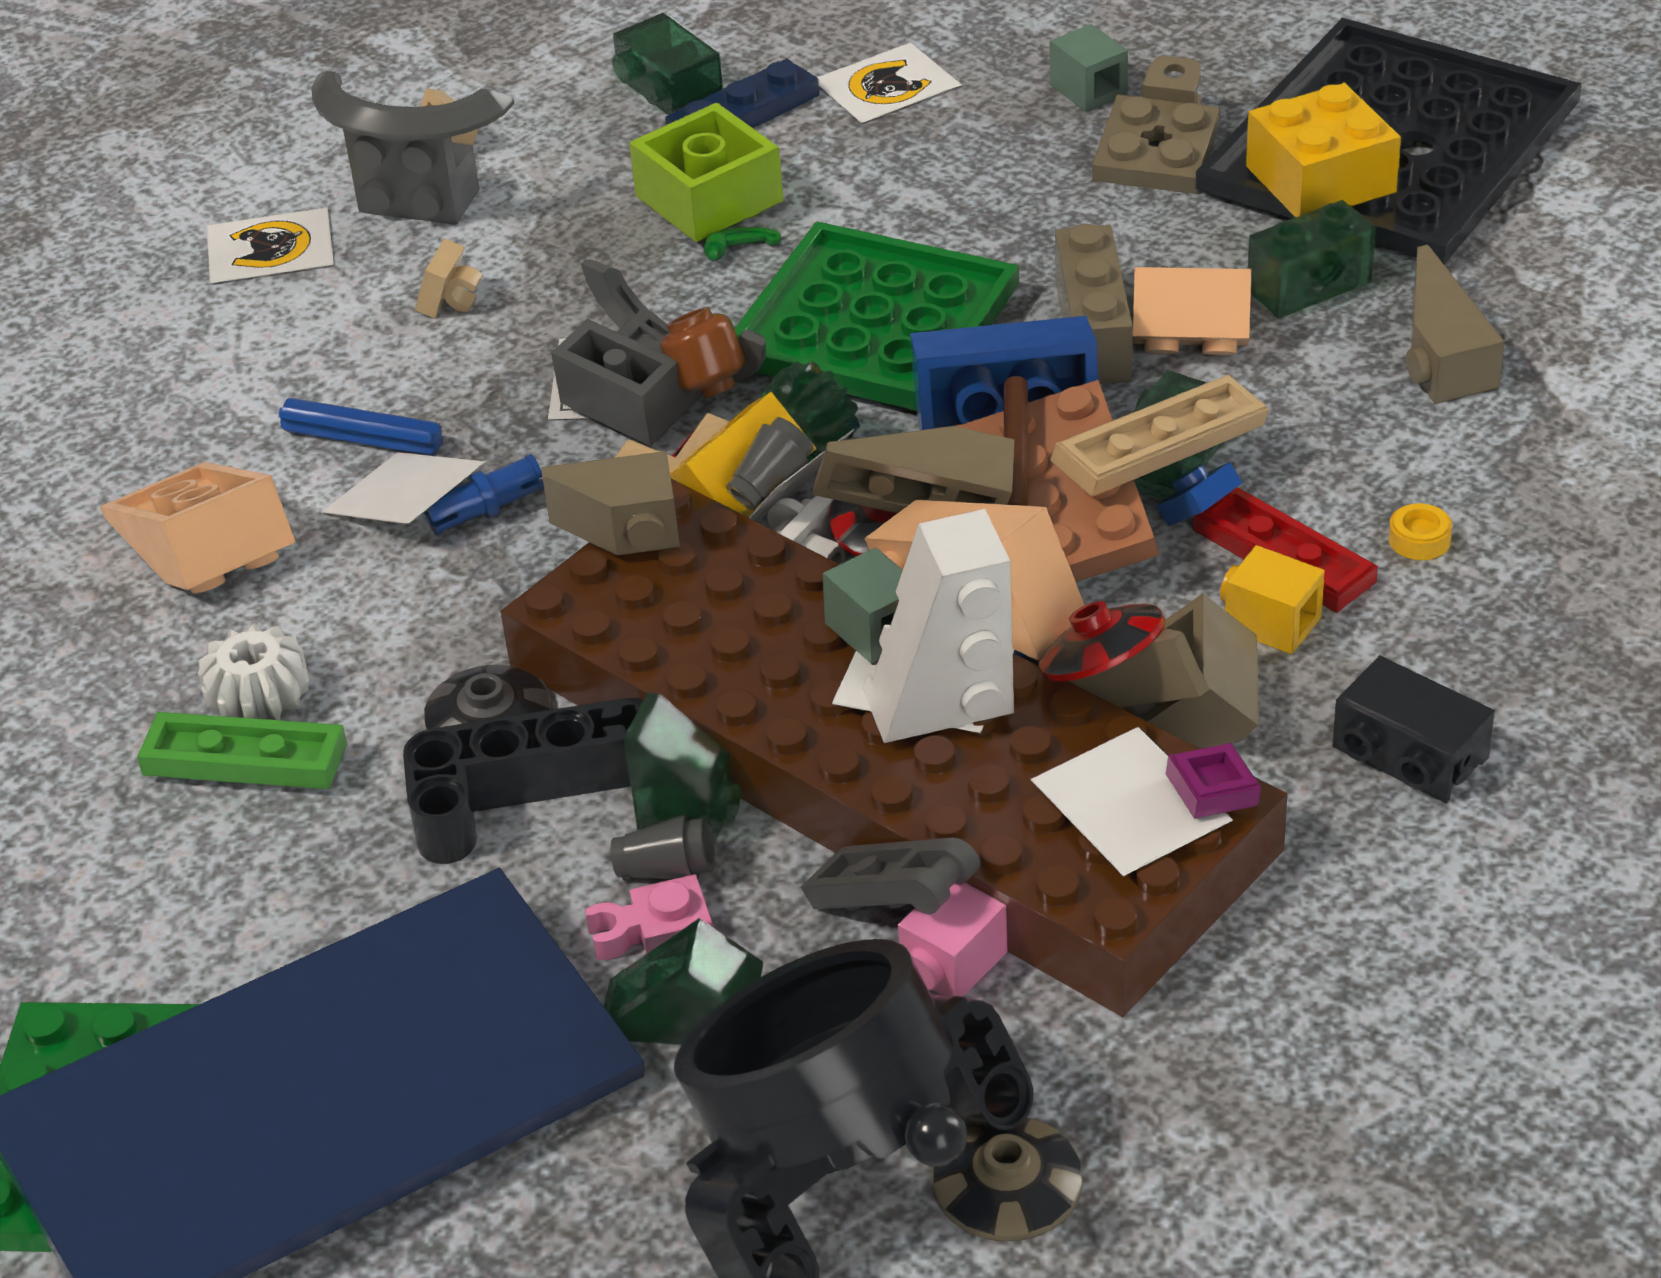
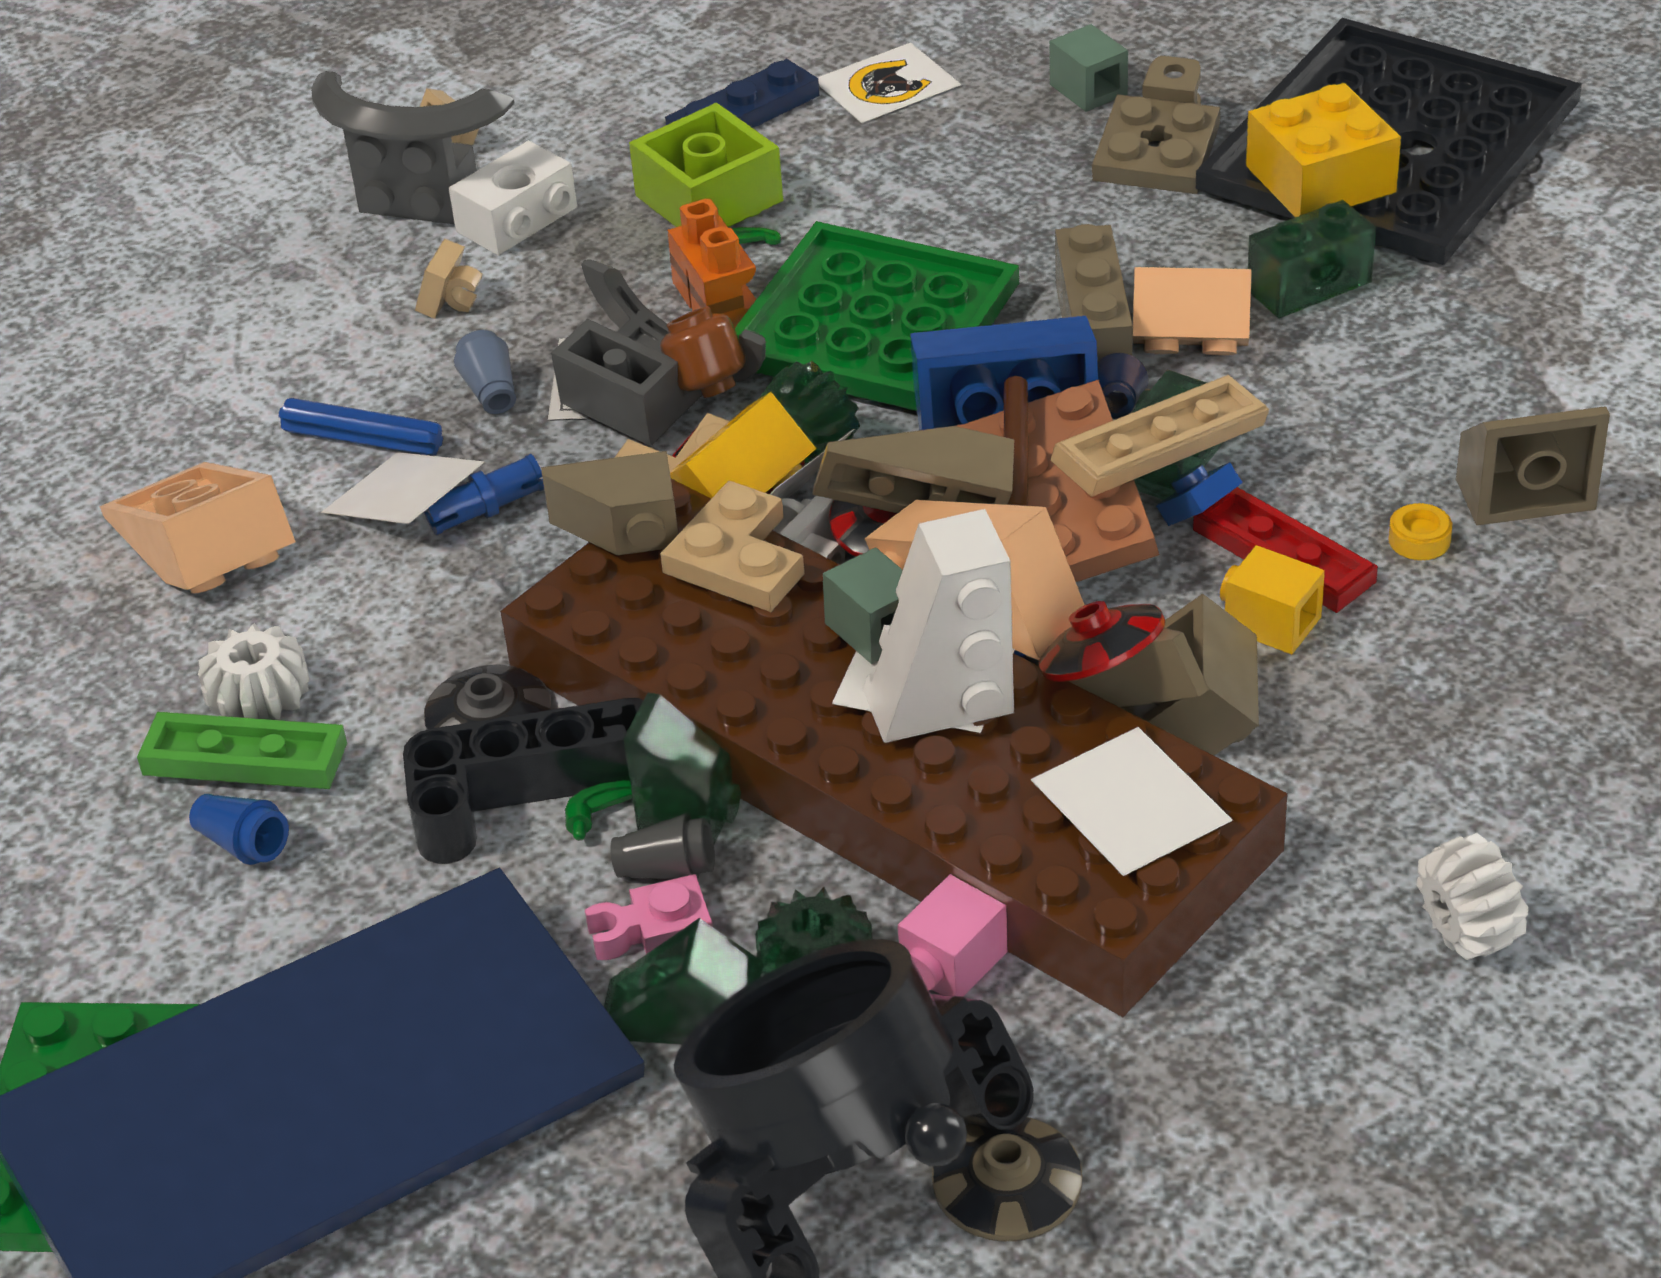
(241, 826): none -> blue cone
(269, 245): sticker -> none
(486, 369): none -> sand blue cone
(513, 197): none -> white brick
(590, 800): none -> green piece
(666, 63): clear green brick -> none
(710, 262): none -> orange hips
(727, 551): none -> tan plate
(770, 460): dark grey cone -> none
(807, 927): none -> clear green gear
(892, 875): dark grey plate -> none
(1123, 374): none -> dark blue cone
(1213, 780): magenta tile -> none
(1412, 728): black hinge -> none
(1451, 340): dark tan slope -> none
(1472, 896): none -> white gear
(1533, 465): none -> dark tan slope

